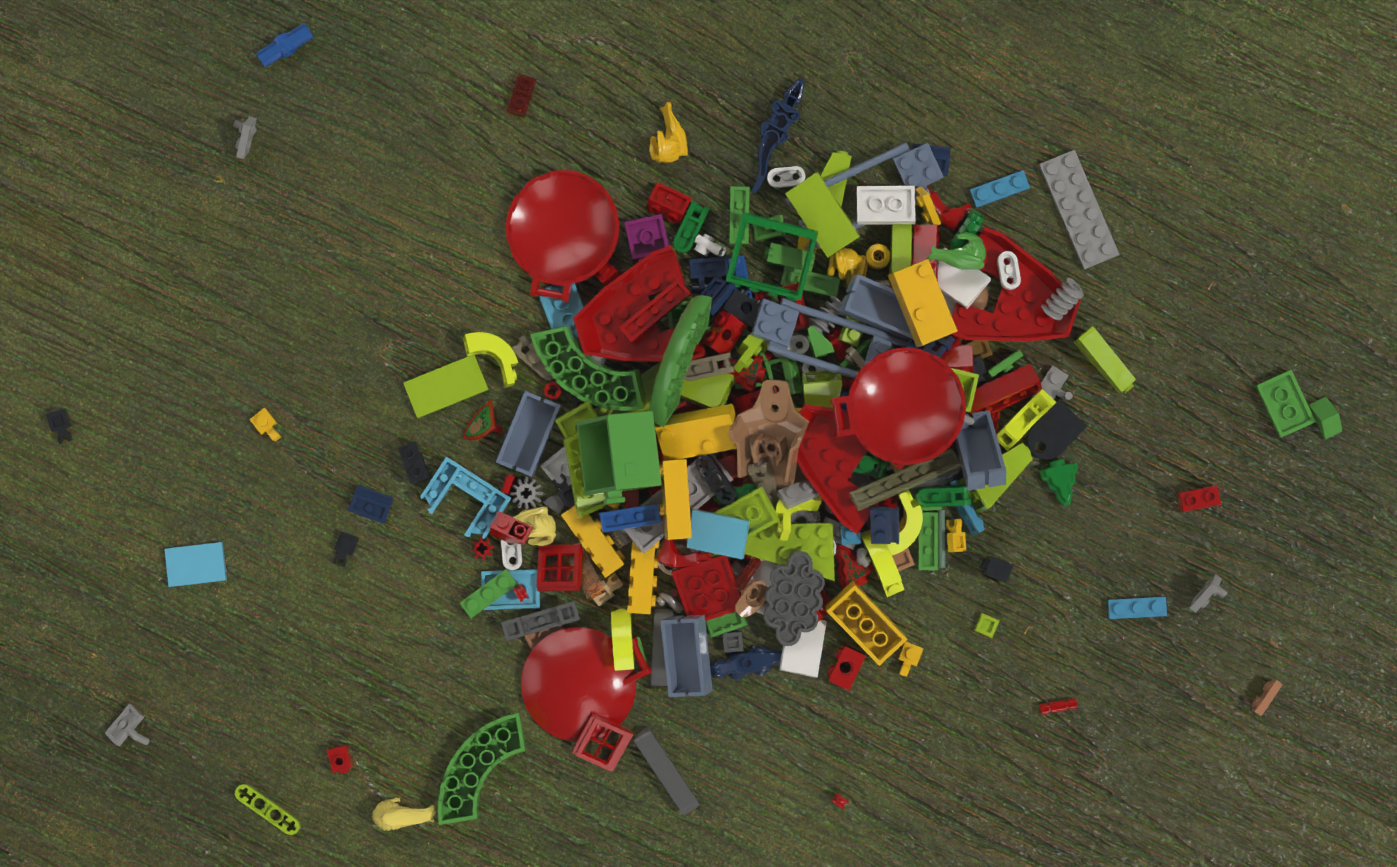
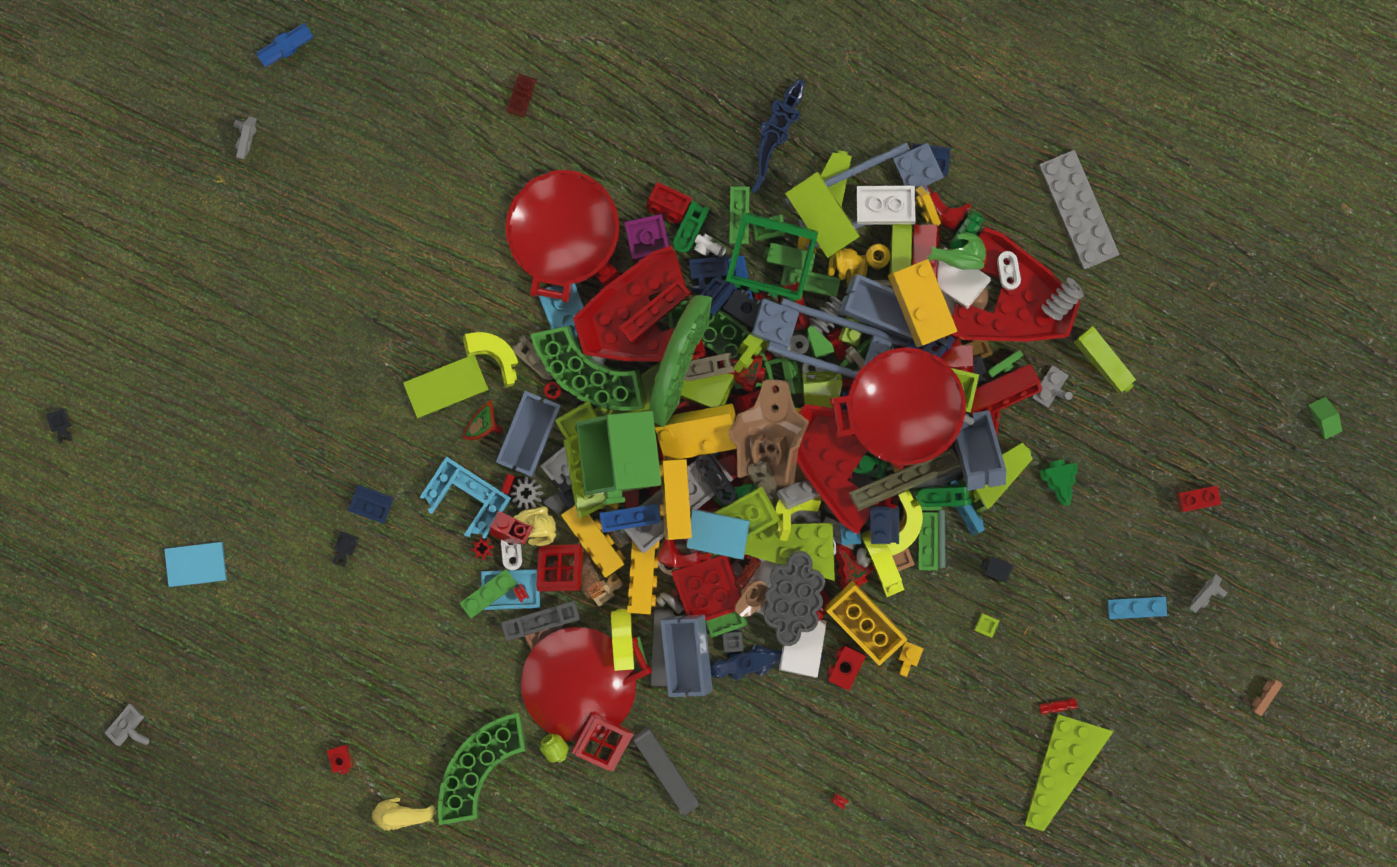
(264, 423): yellow plate -> none
(266, 811): lime beam -> none
(414, 463): black brick -> none
(554, 748): none -> lime head
(675, 143): yellow hair -> none
(732, 330): red brick -> none
(785, 177): white plate -> none
(956, 539): yellow plate -> none
(999, 189): dark azure plate -> none
(1024, 419): neon yellow arch -> none
(1055, 430): black tile -> none
(1067, 758): none -> lime wing
(1285, 403): bright green plate -> none

